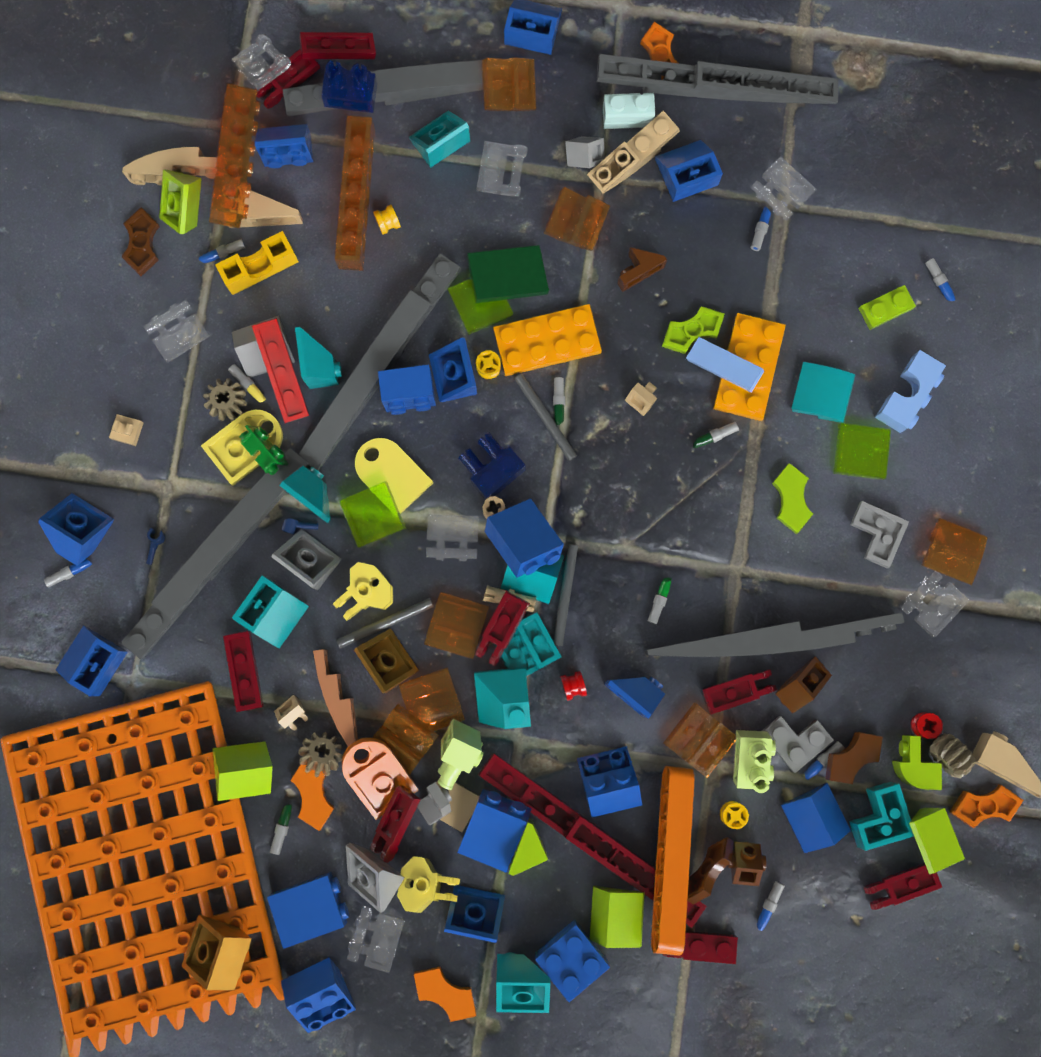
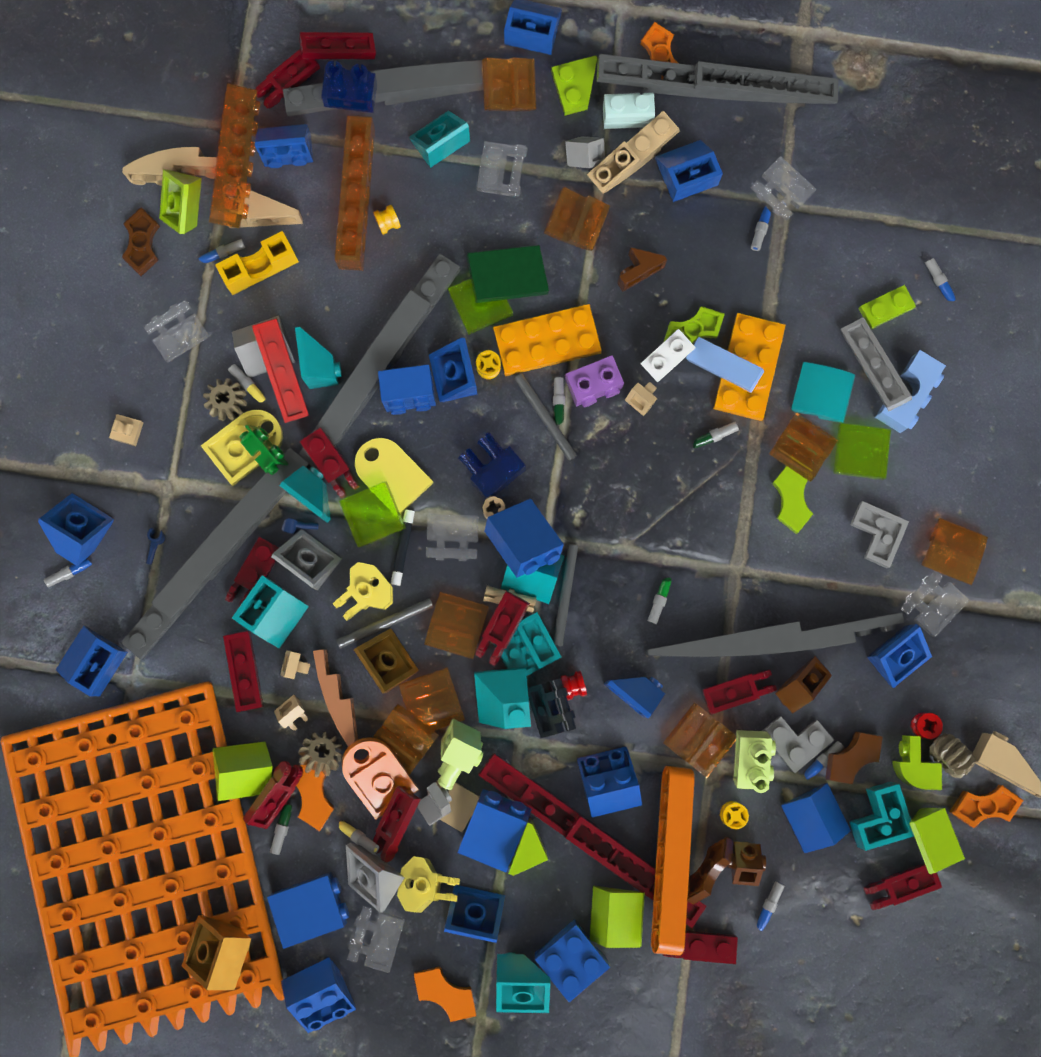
(255, 68): clear plate -> none
(257, 564): none -> dark red hinge
(274, 795): none -> dark red hinge
(292, 665): none -> tan tile
(328, 460): none -> dark red hinge
(358, 837): none -> light grey piece
(402, 548): none -> black bar
(546, 711): none -> black plate
(574, 84): none -> lime wing
(594, 381): none -> medium lavender brick
(668, 355): none -> white brick
(803, 447): none -> clear orange slope
(876, 364): none -> light grey plate
(901, 654): none -> blue slope

